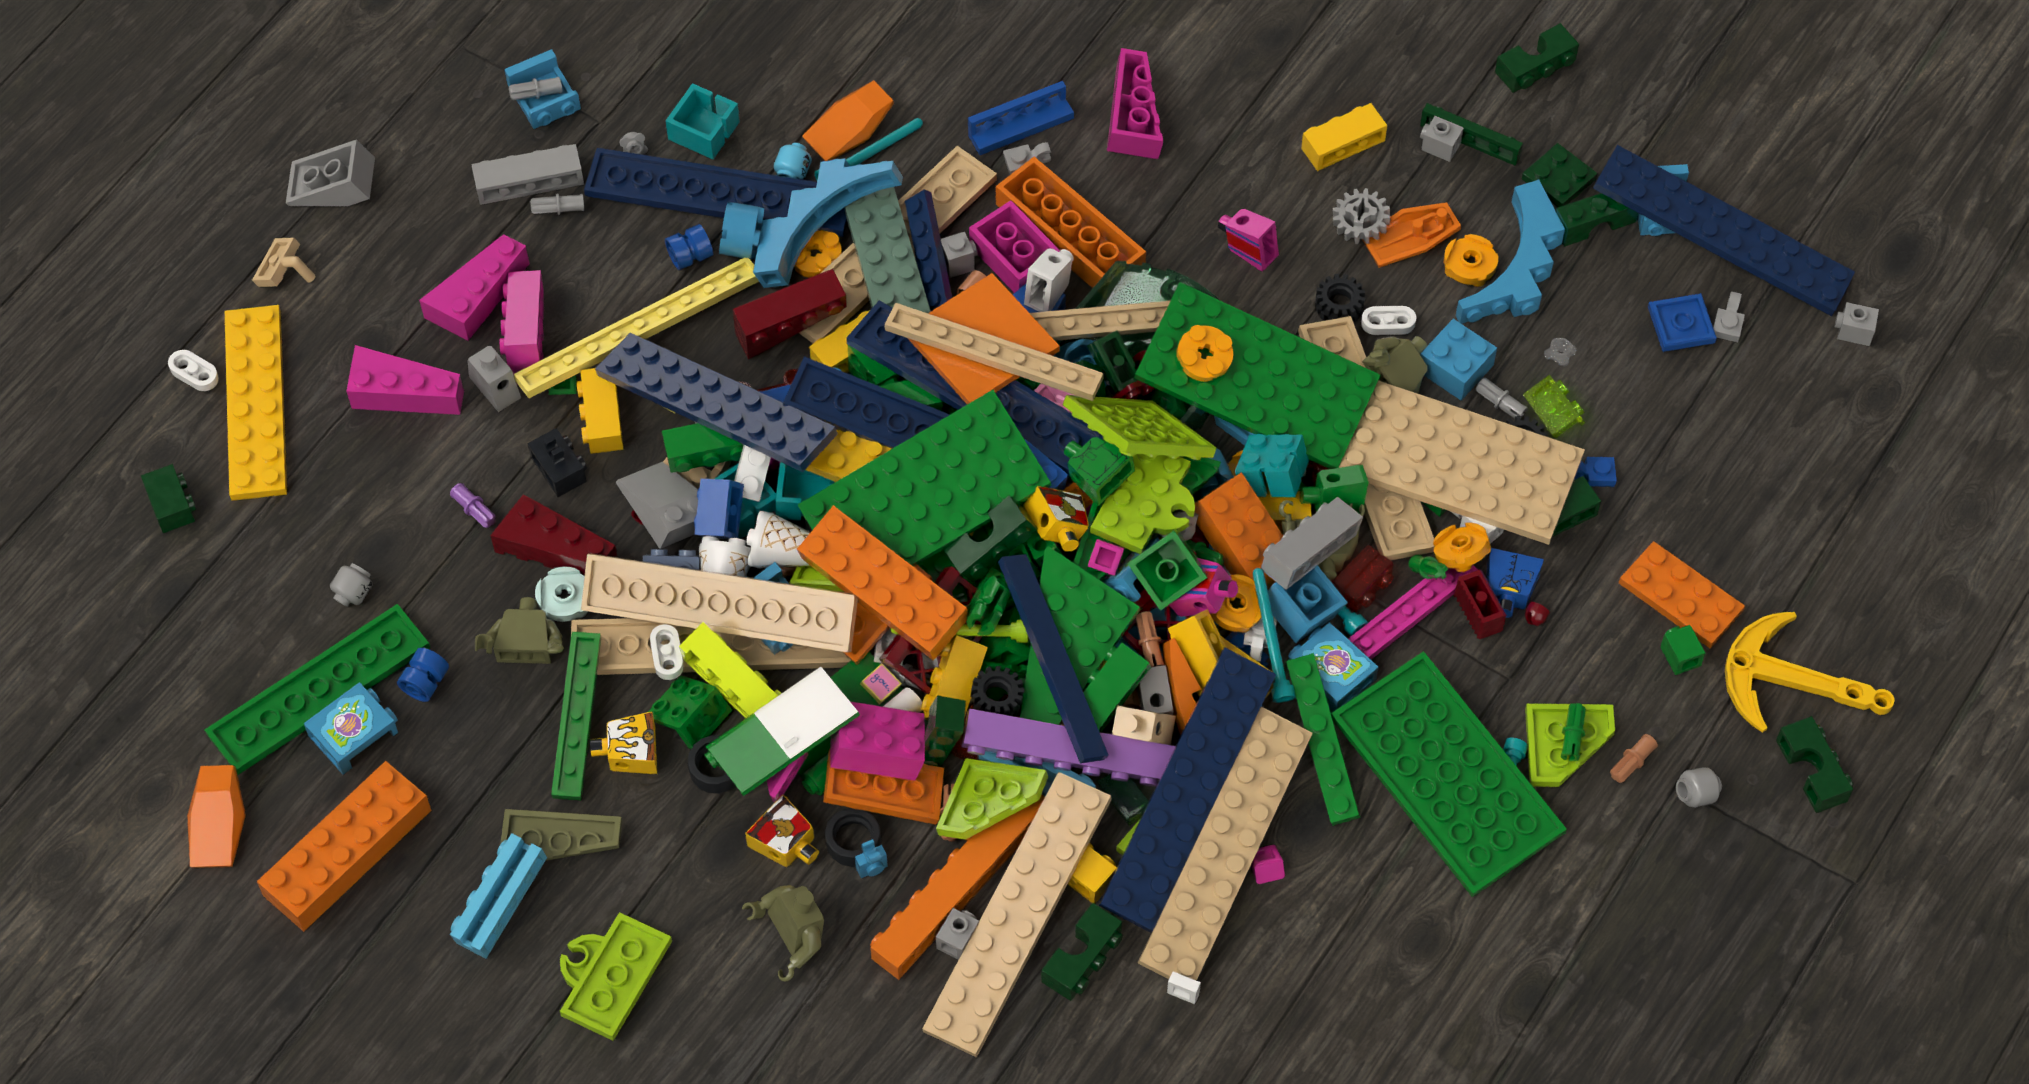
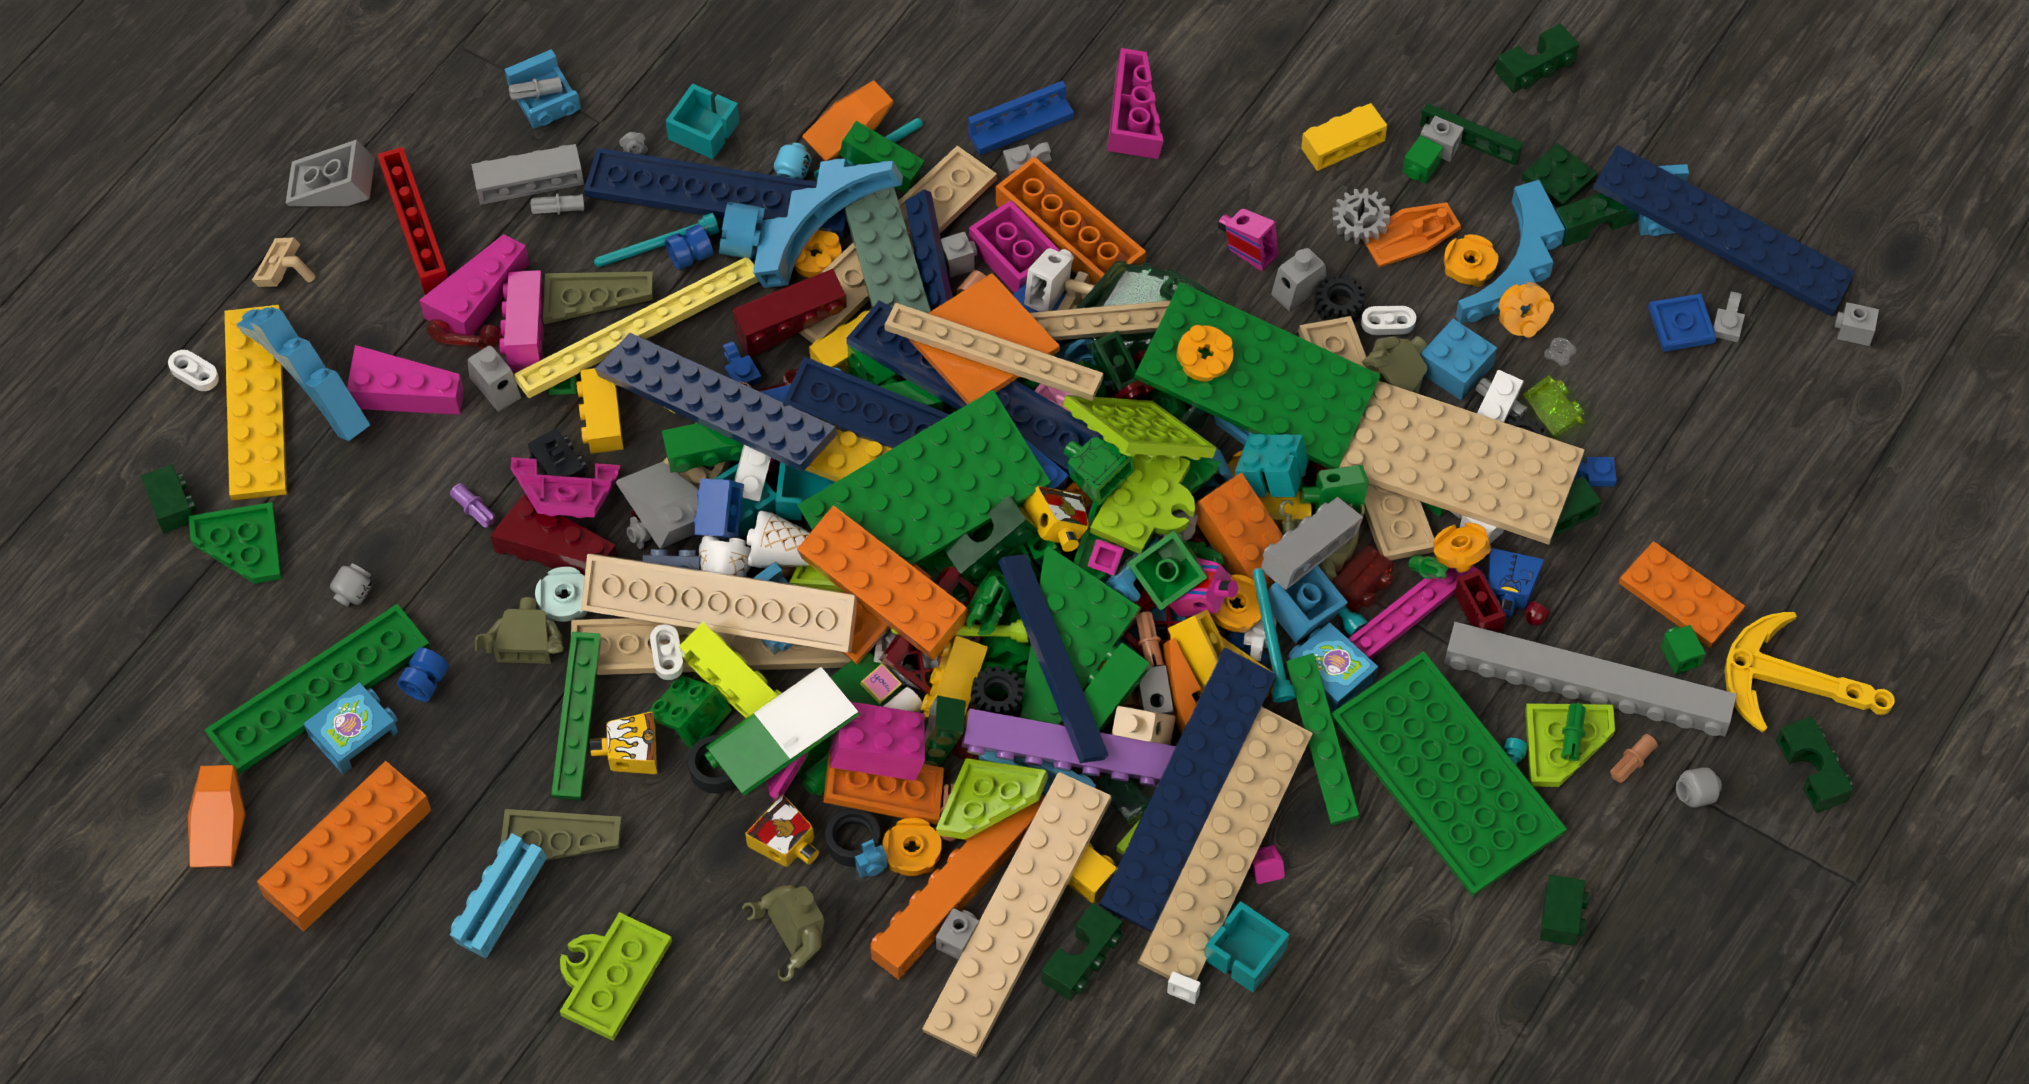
(240, 540): none -> green plate
(324, 386): none -> dark azure arch
(413, 218): none -> red brick
(439, 332): none -> clear red bar
(565, 494): none -> dark pink wing
(588, 293): none -> olive wing
(637, 532): none -> light grey plate
(708, 222): none -> teal piece
(740, 368): none -> blue plate
(867, 147): none -> green brick
(916, 862): none -> light orange plate
(1076, 291): none -> tan plate
(1250, 946): none -> teal piece
(1298, 278): none -> light grey torso
(1422, 159): none -> green brick
(1500, 396): none -> white hinge
(1537, 315): none -> light orange plate
(1562, 910): none -> dark green brick
(1590, 679): none -> light grey brick

